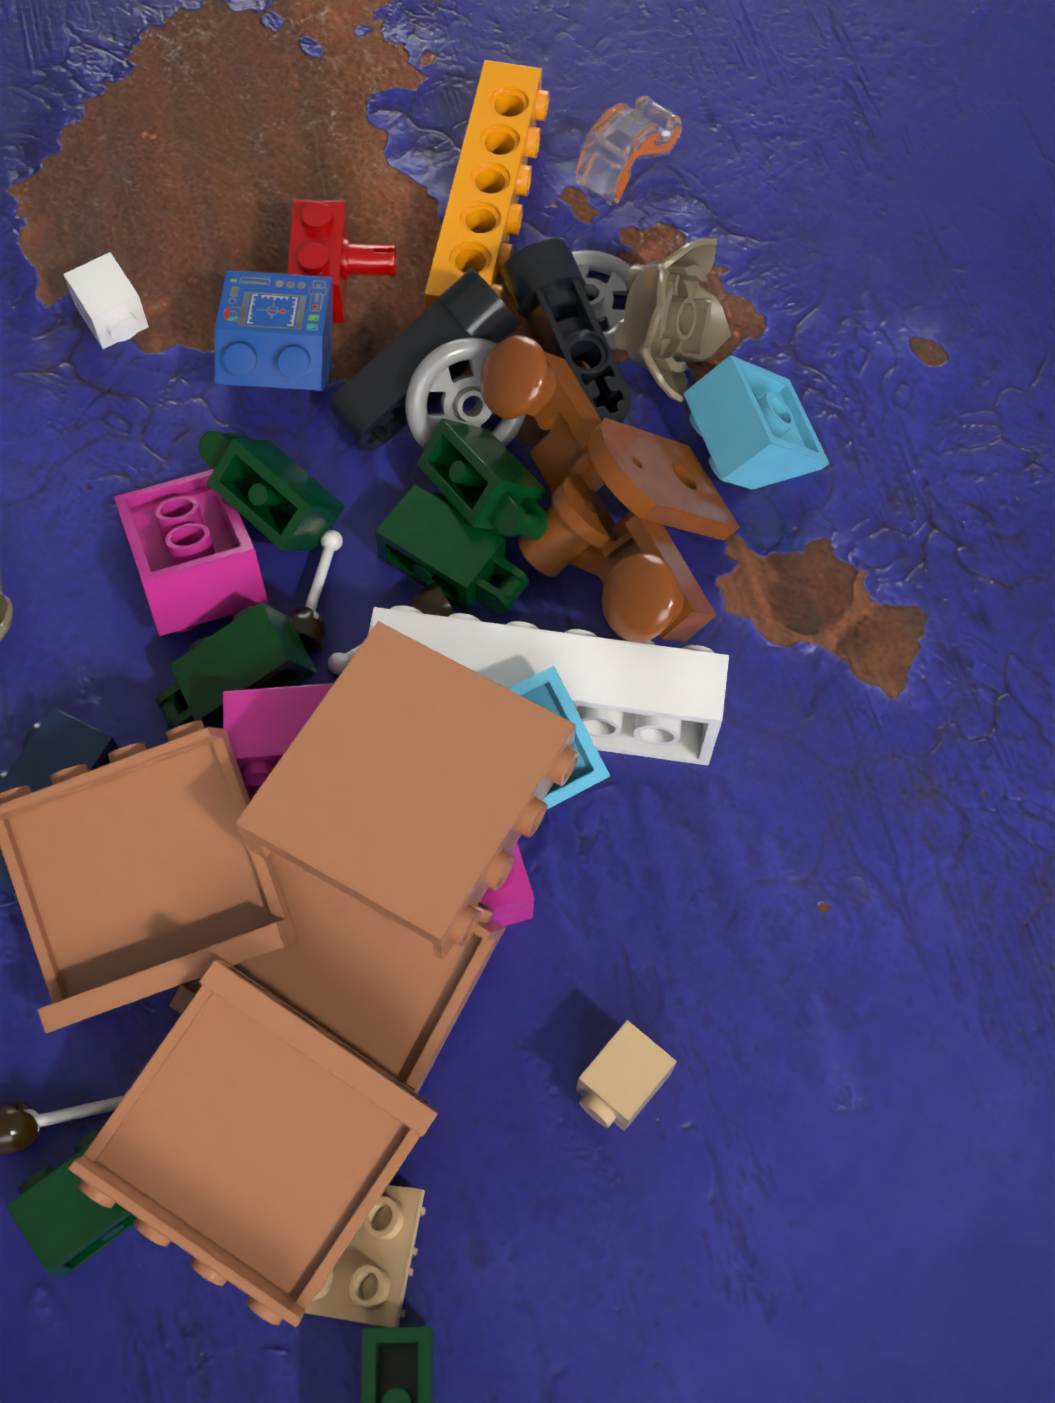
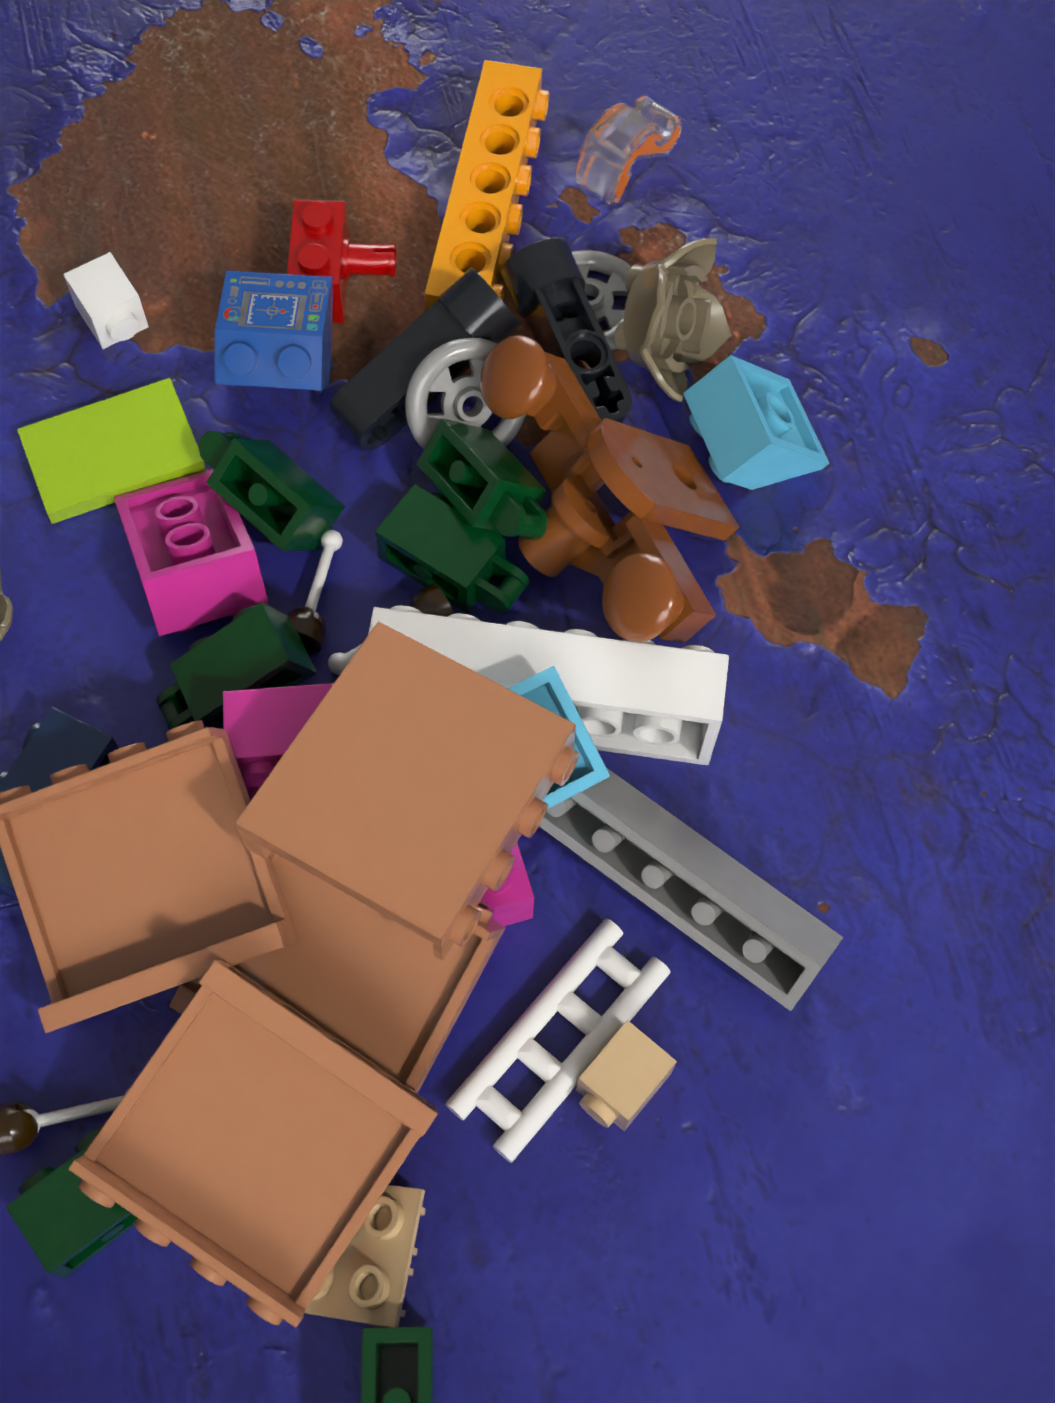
(110, 450): none -> lime tile
(520, 1042): none -> white bar
(695, 887): none -> light grey brick

